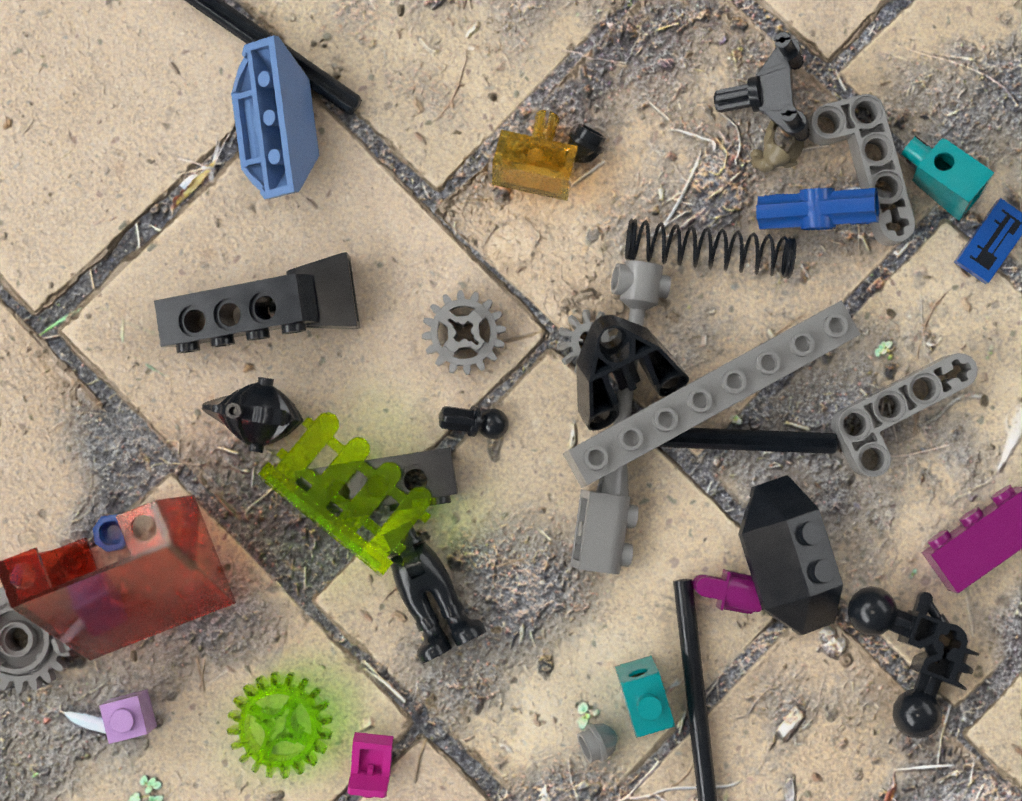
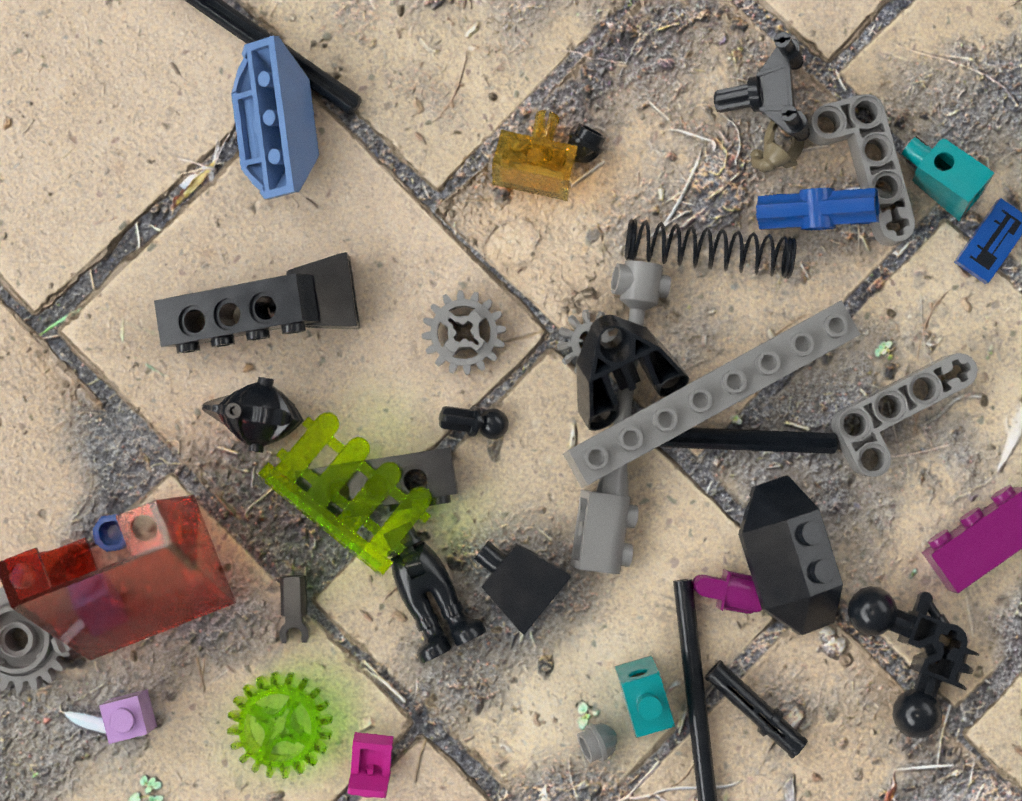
(293, 606): none -> black bar
(520, 582): none -> black torso
(789, 740): none -> black pin

